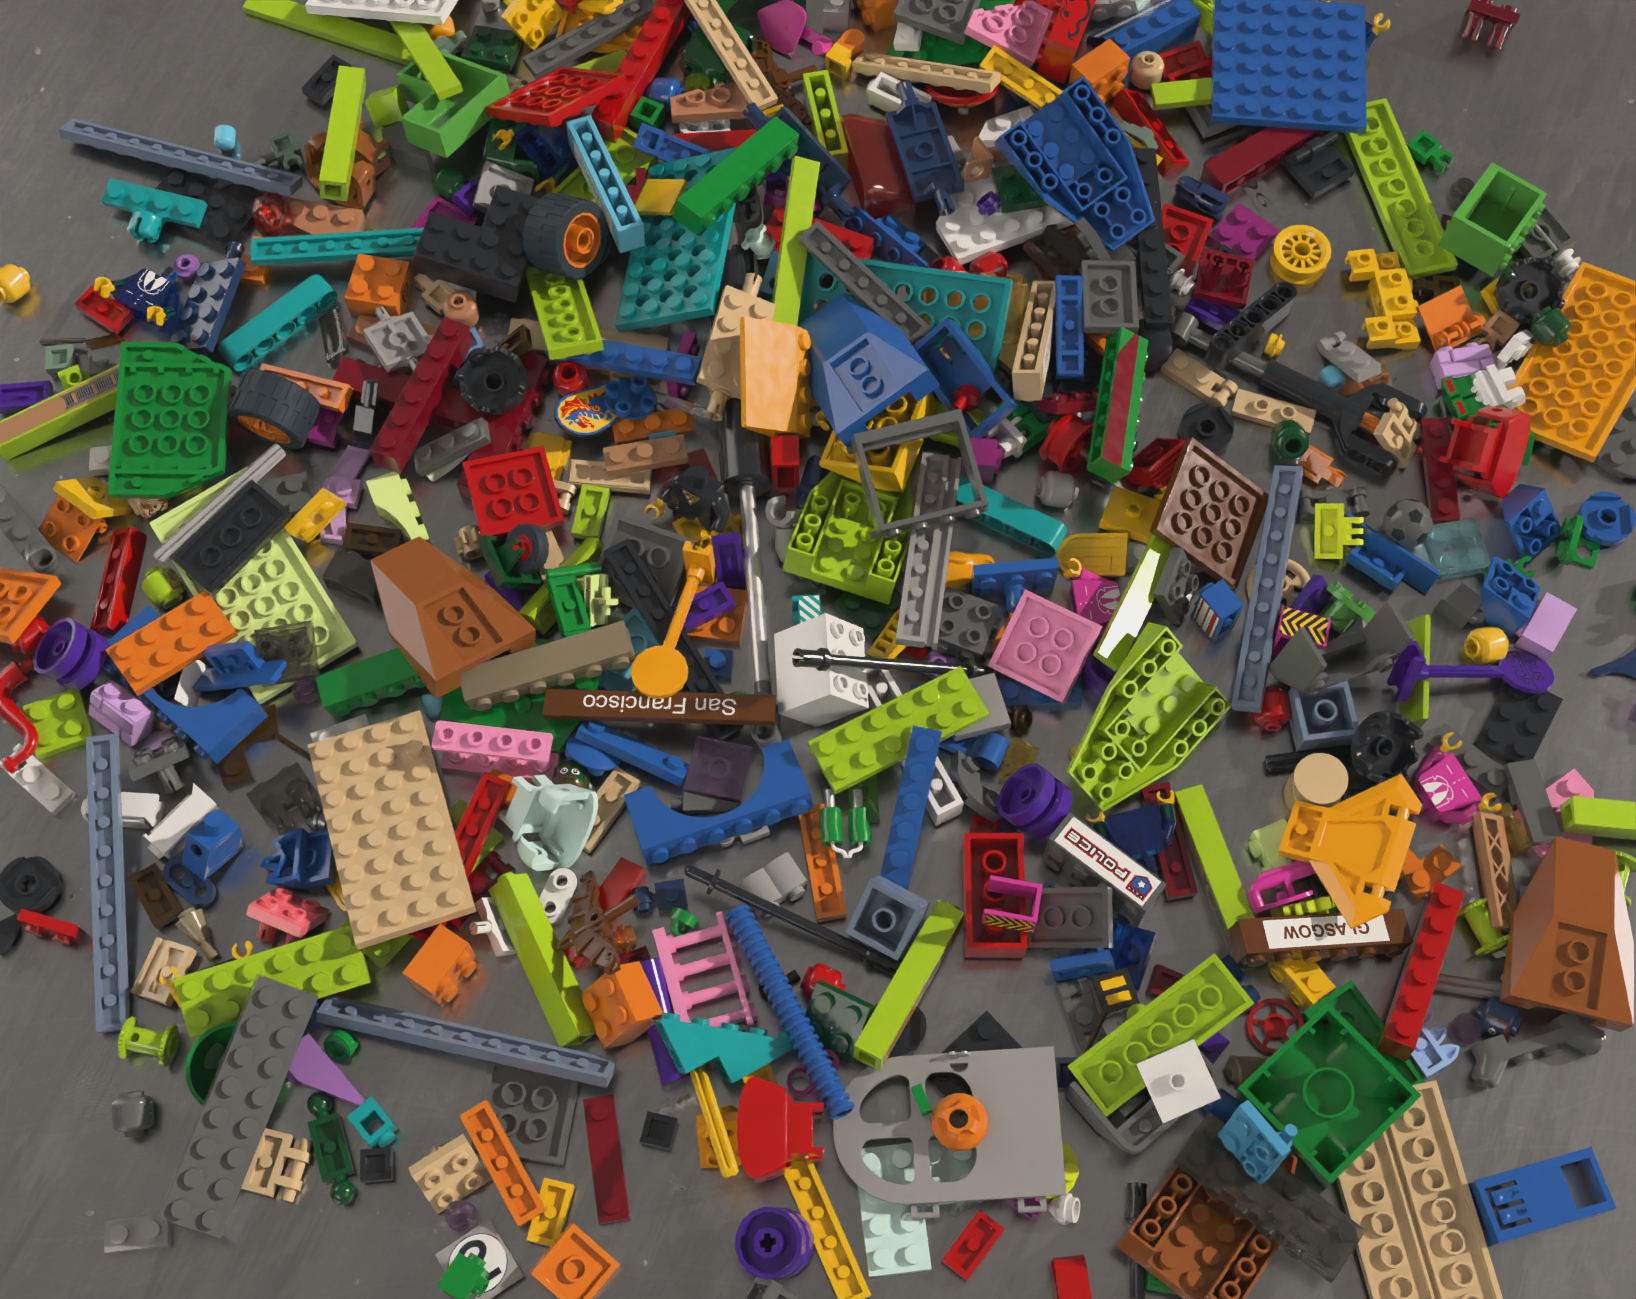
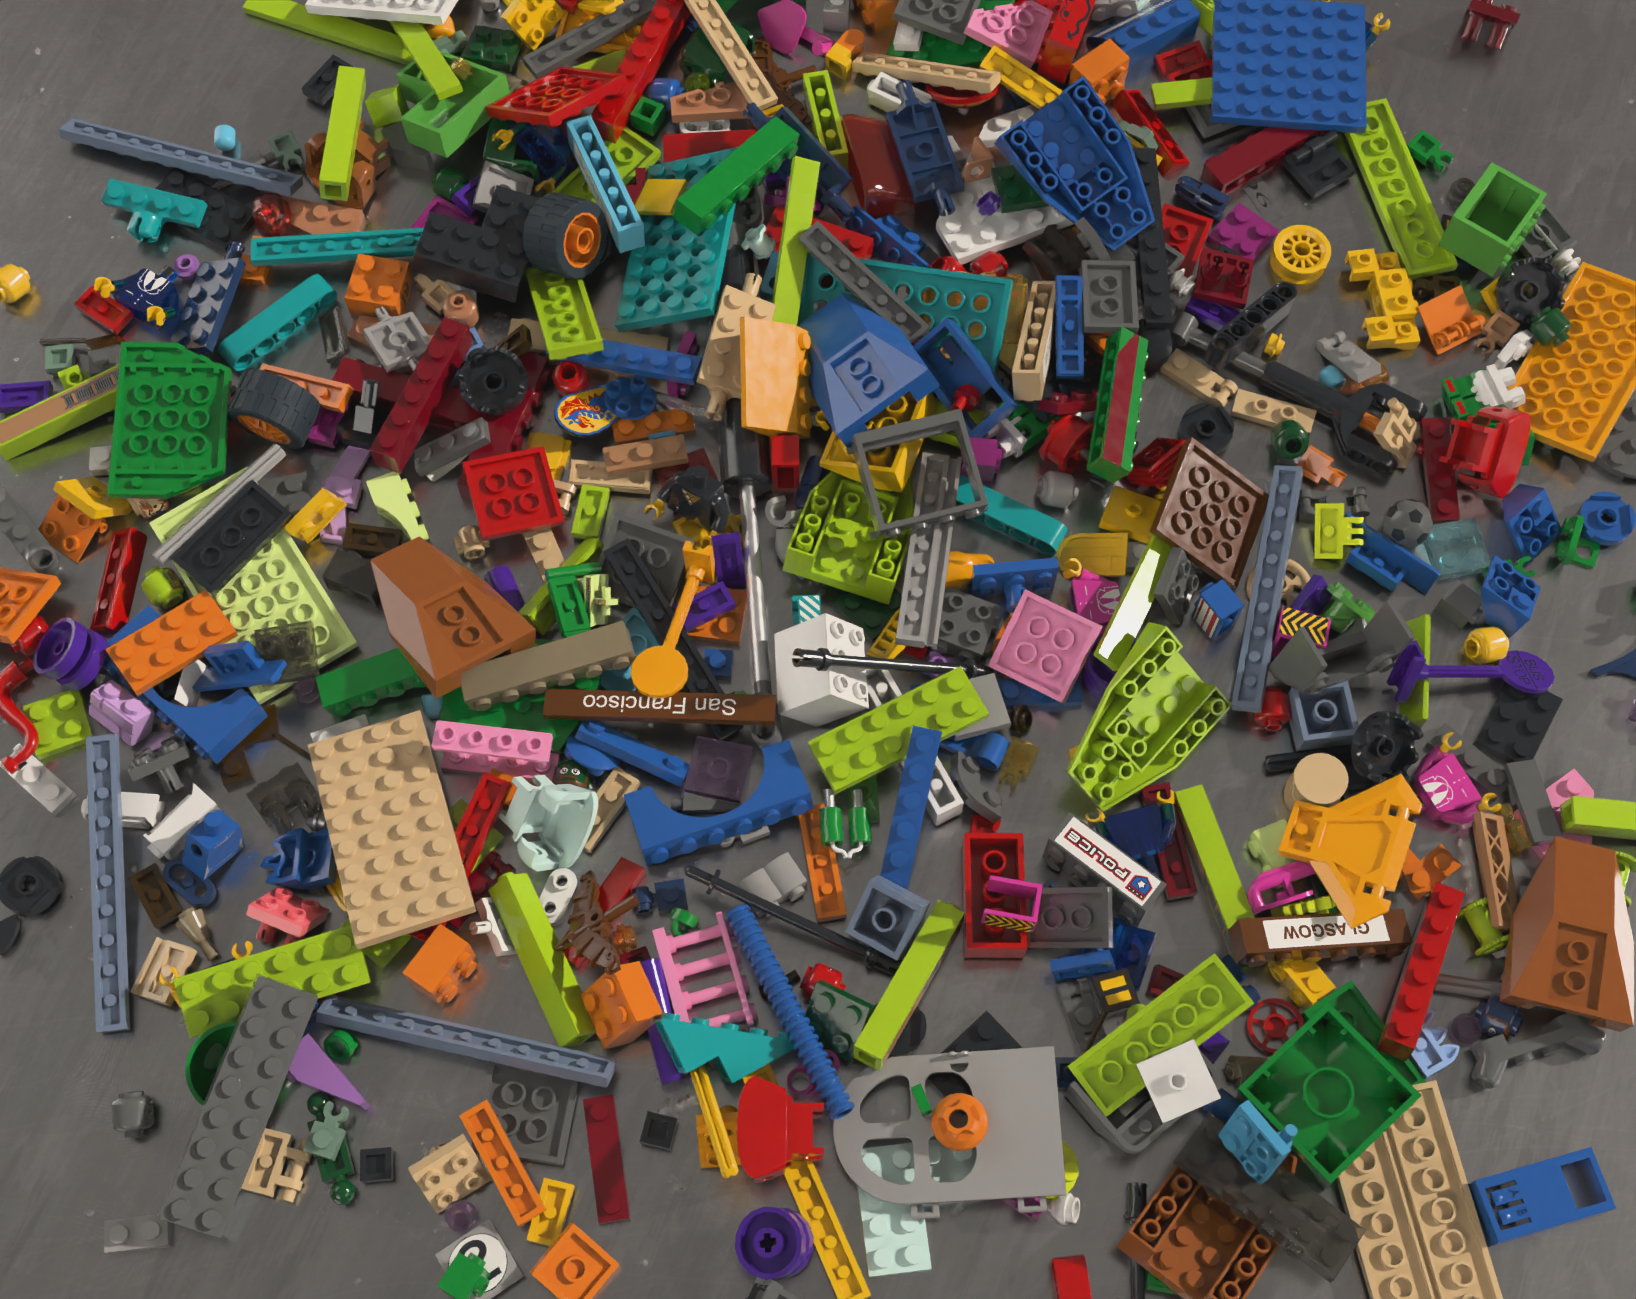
(61, 930): red plate -> none
(148, 1041): lime hose -> none
(326, 1136): none -> sand green plate
(369, 1114): teal brick -> none
(461, 67): none -> clear yellow plate
(517, 557): plate -> none
(665, 146): blue slope -> none
(972, 1245): red plate -> none
(1034, 801): dark purple wheel -> none
(1146, 69): tan head -> none
(1460, 361): lavender brick -> none
(1545, 627): lavender brick -> none

